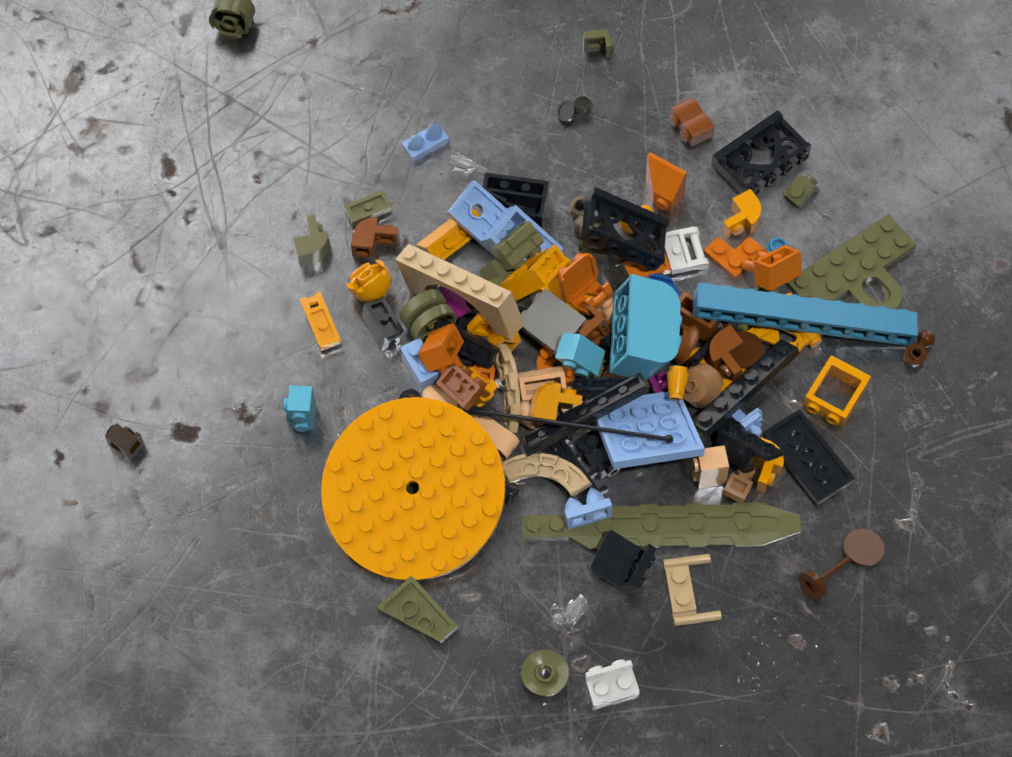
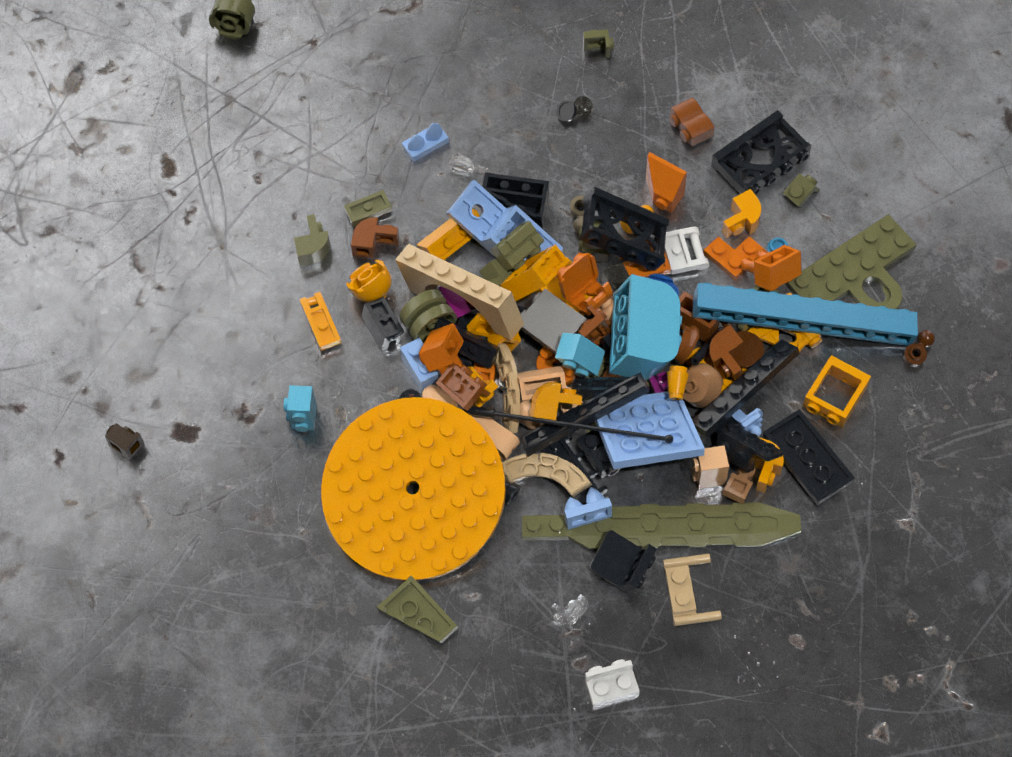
(541, 662): olive dish -> none
(860, 547): reddish brown piece -> none

